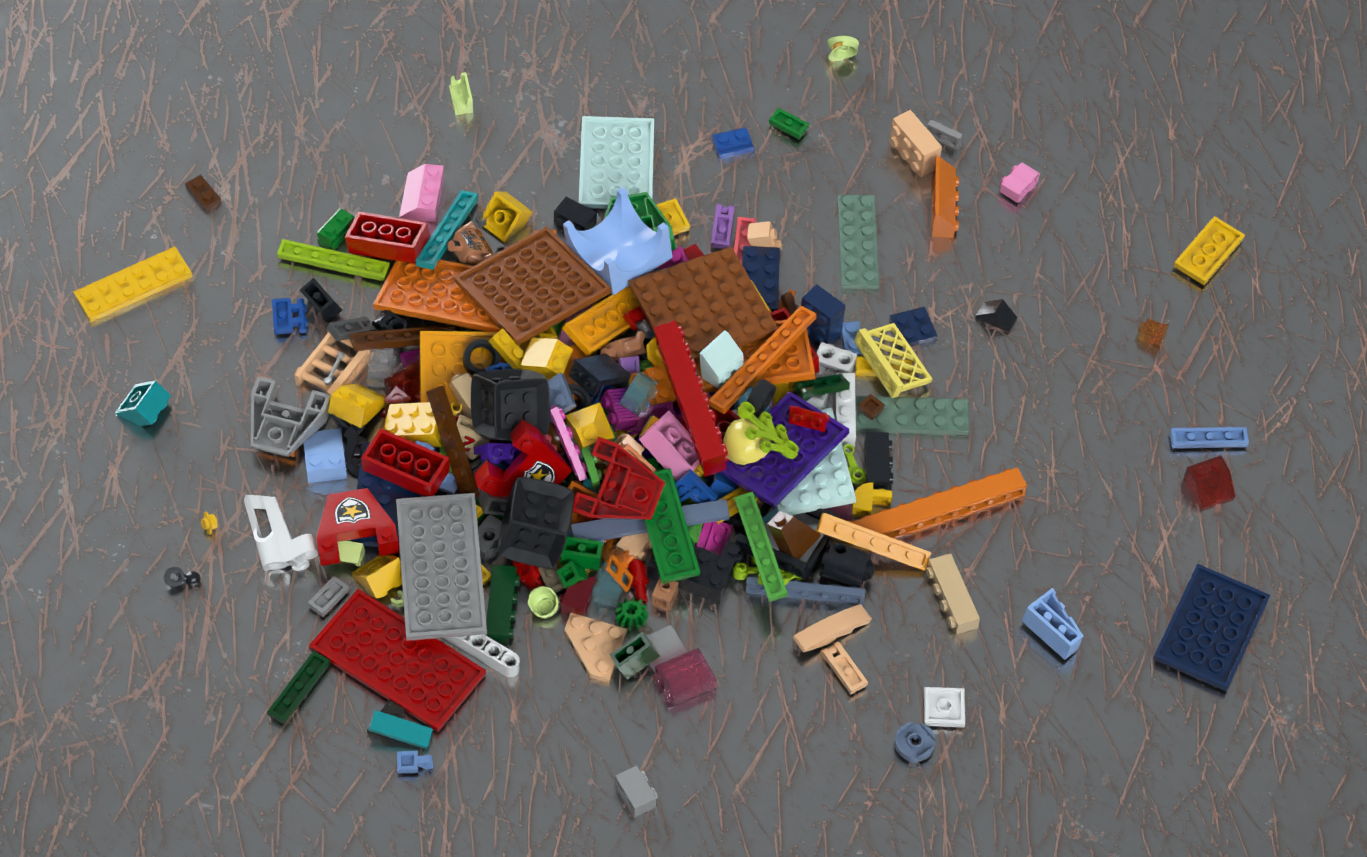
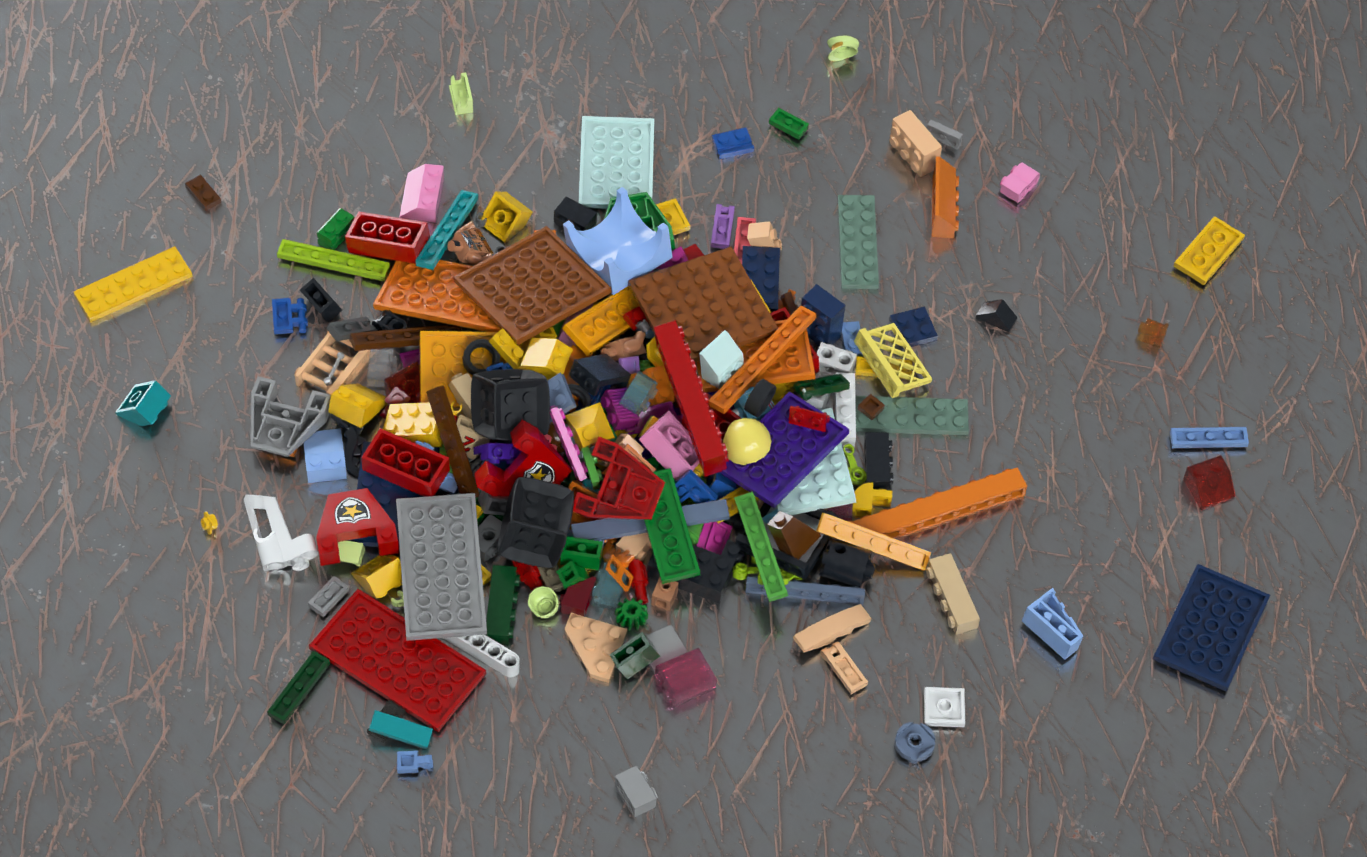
(191, 578): black plate -> none
(784, 445): lime plant -> none

